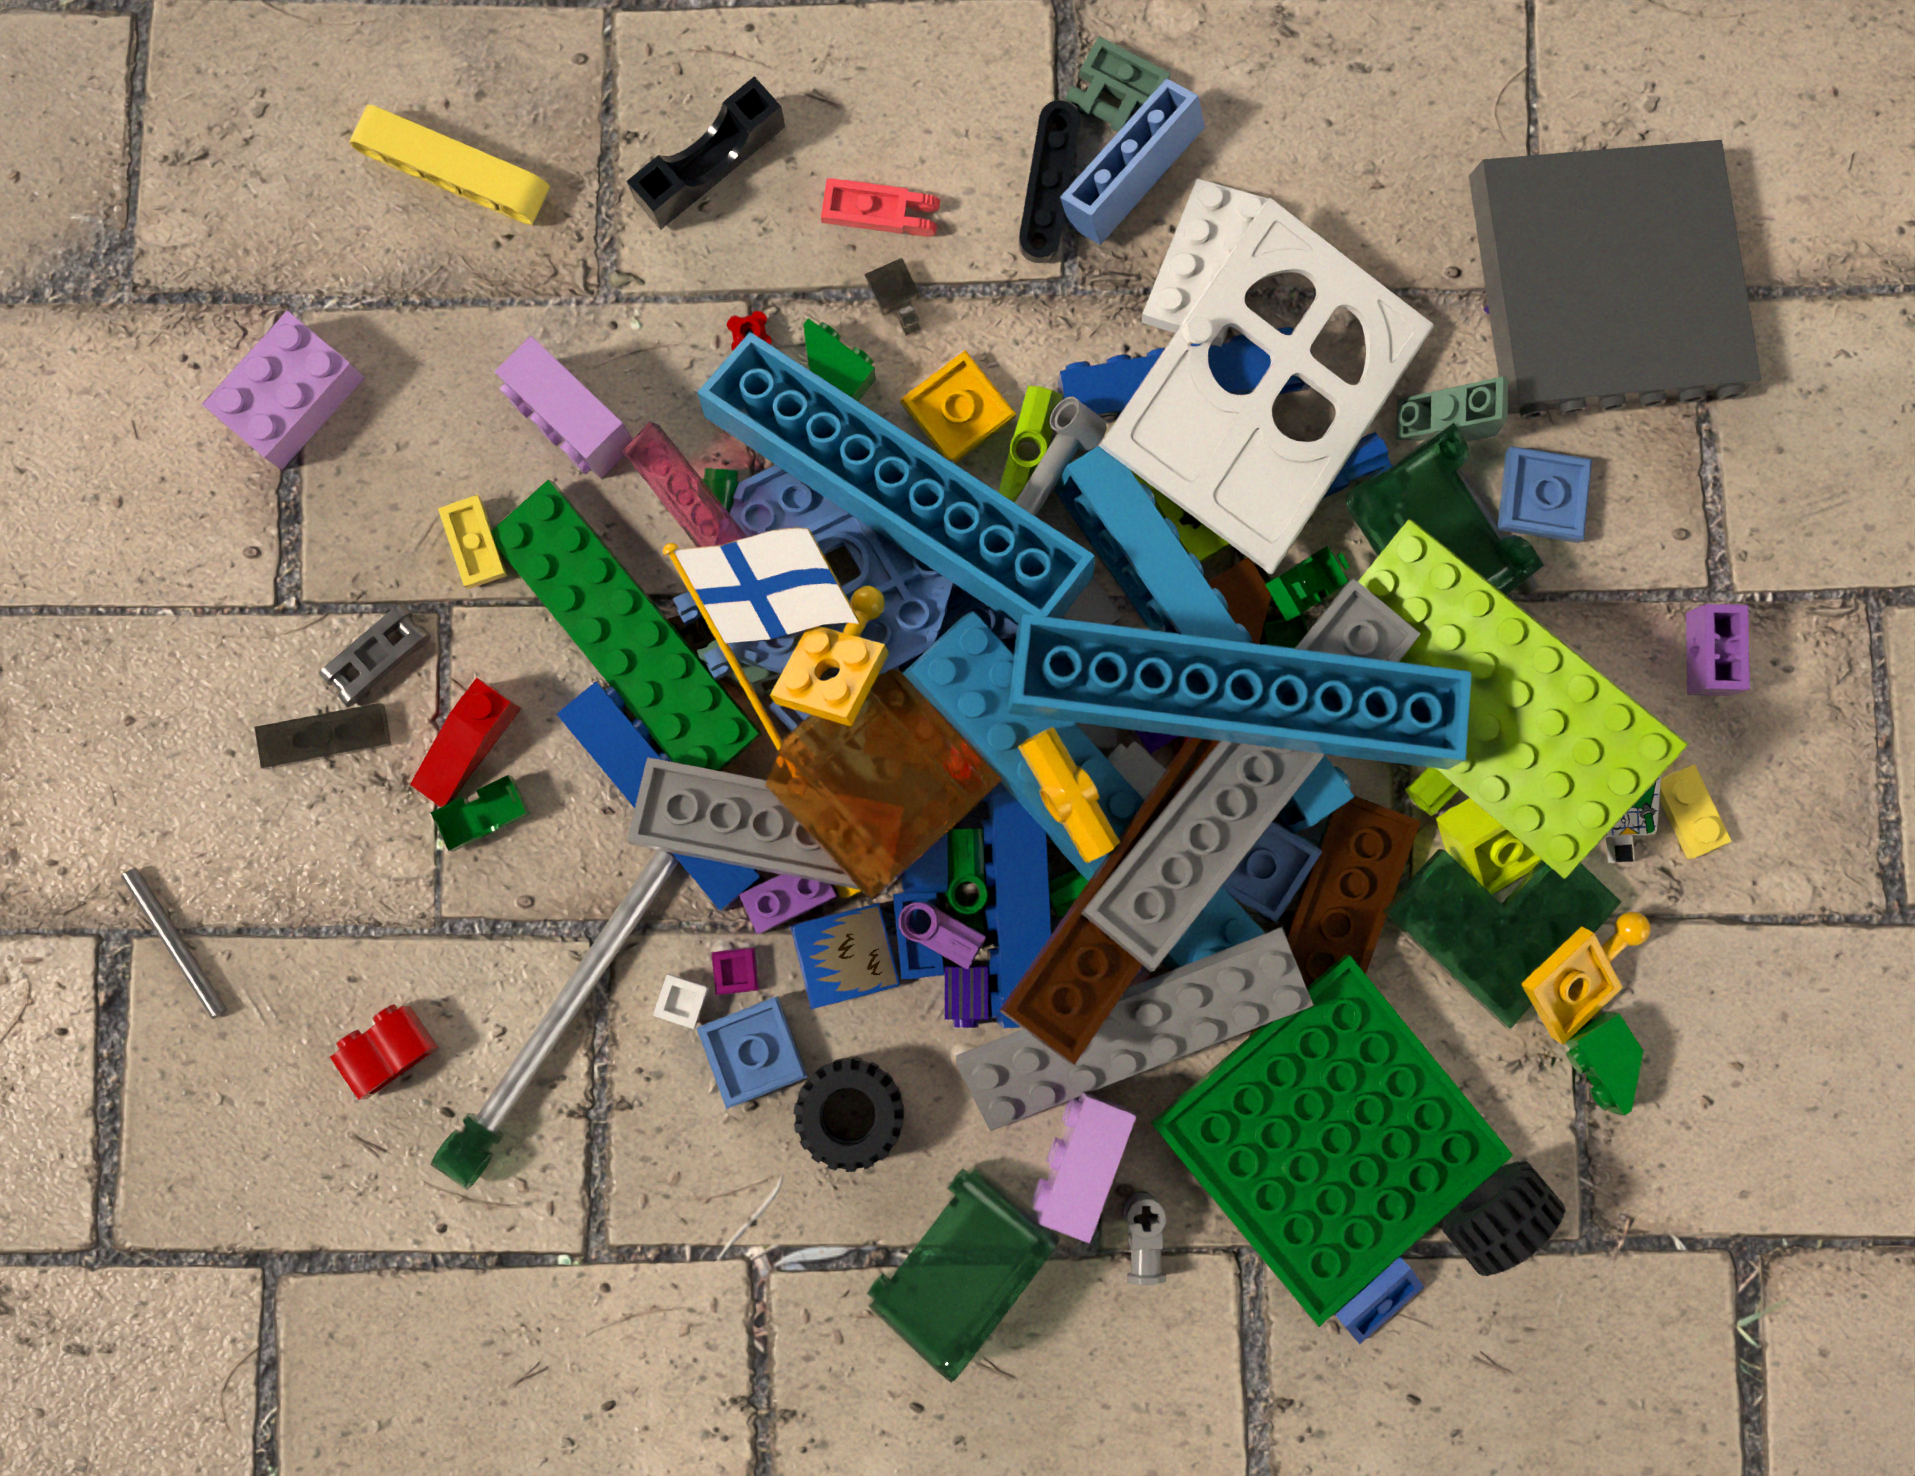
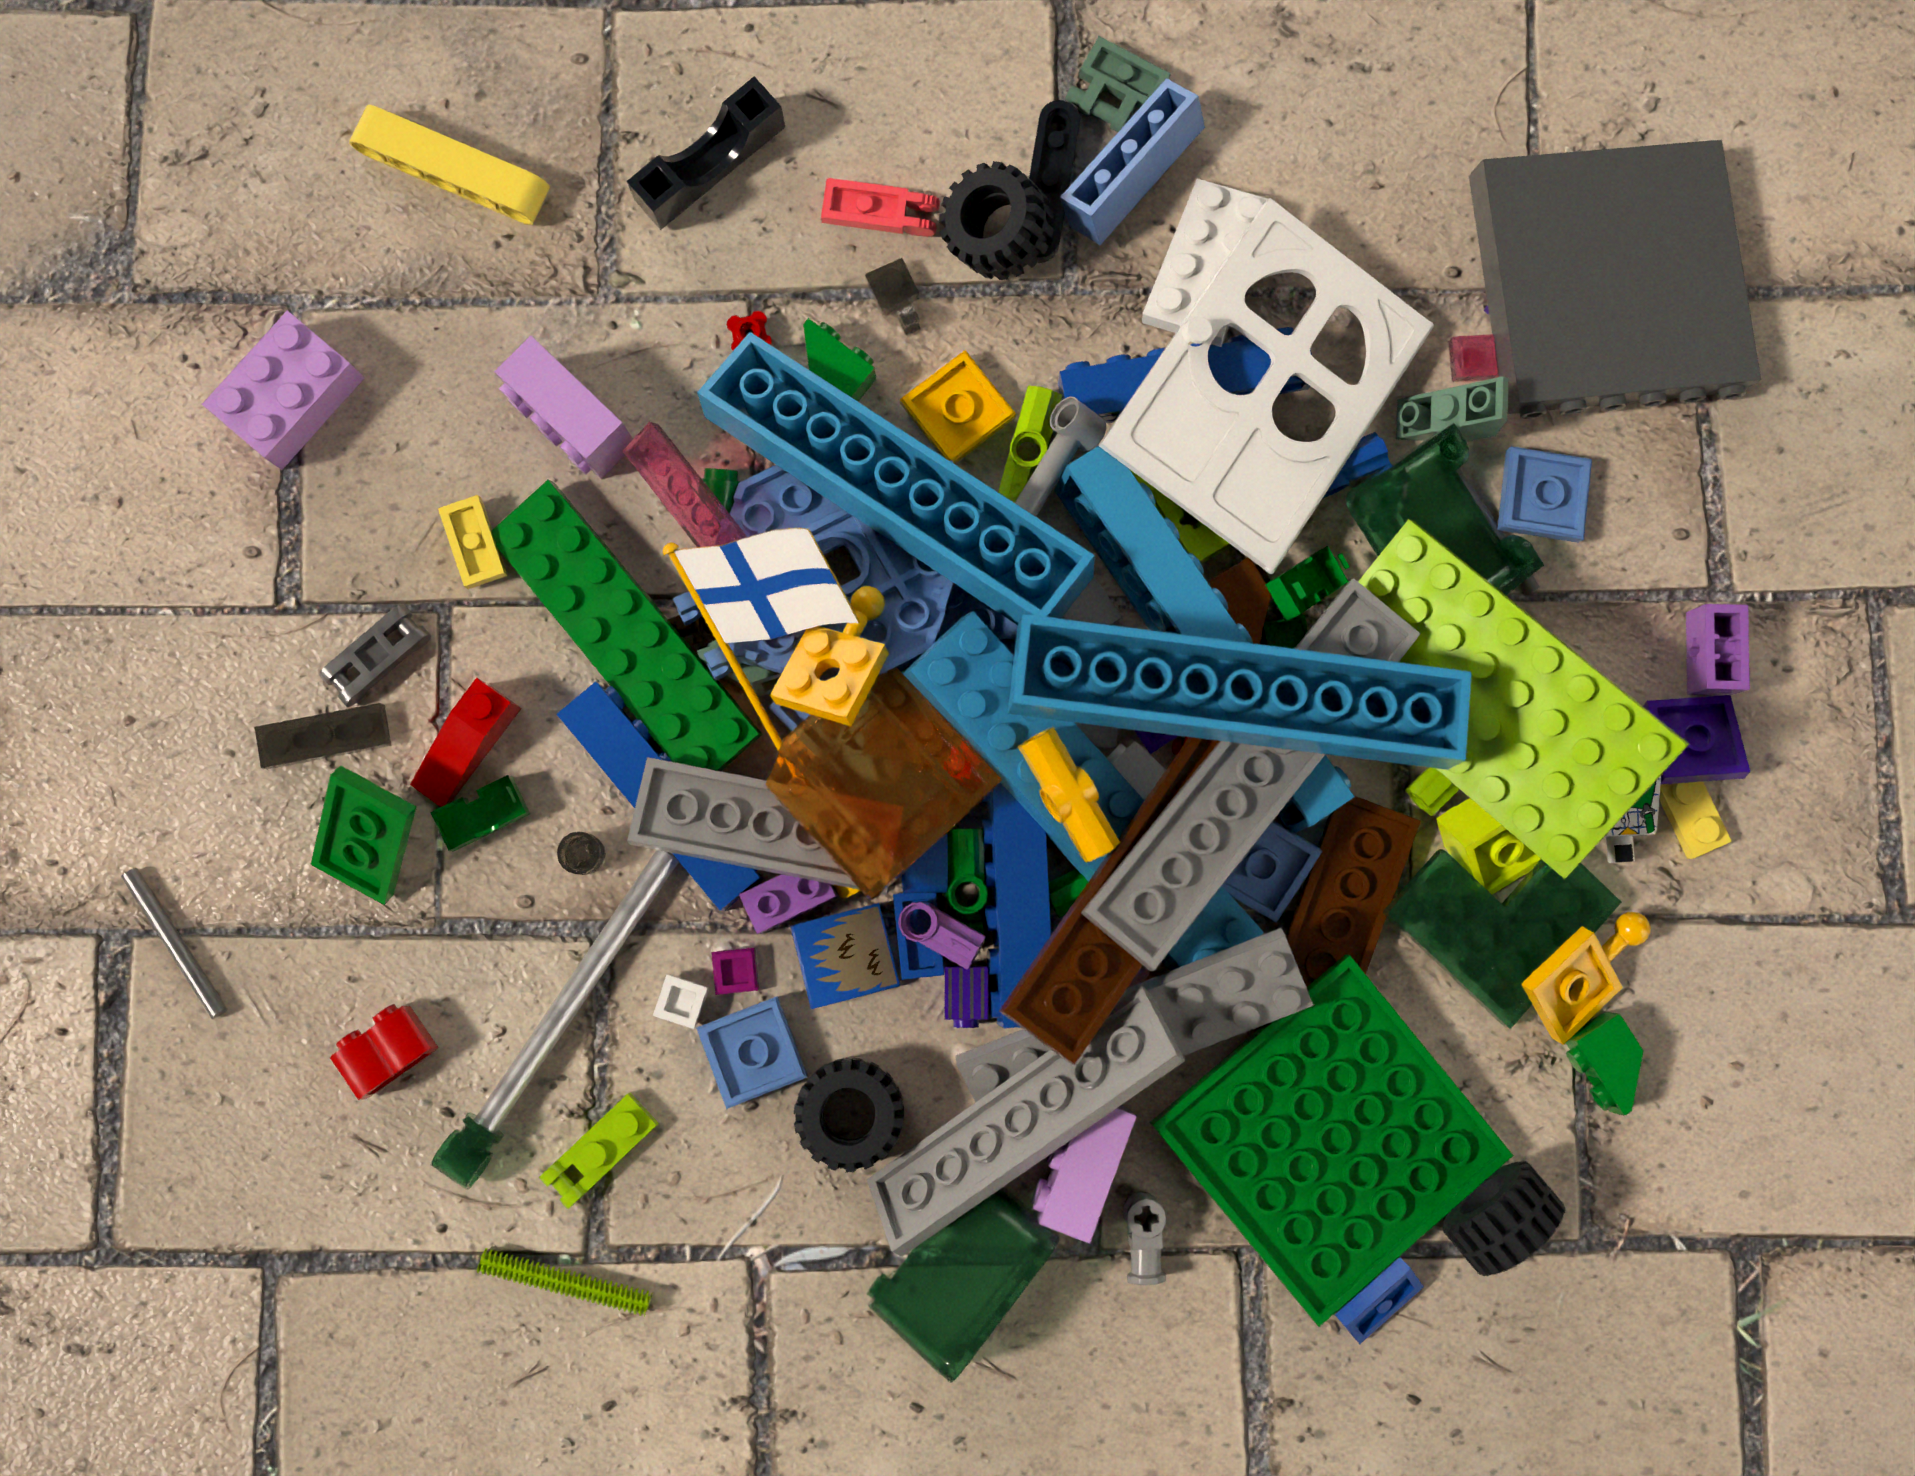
(362, 834): none -> green plate
(564, 1282): none -> lime axle
(573, 850): none -> clear smoke wheel
(600, 1149): none -> lime plate
(972, 205): none -> black tyre
(1021, 1123): none -> light grey plate
(1472, 357): none -> clear pink plate
(1713, 739): none -> dark purple plate

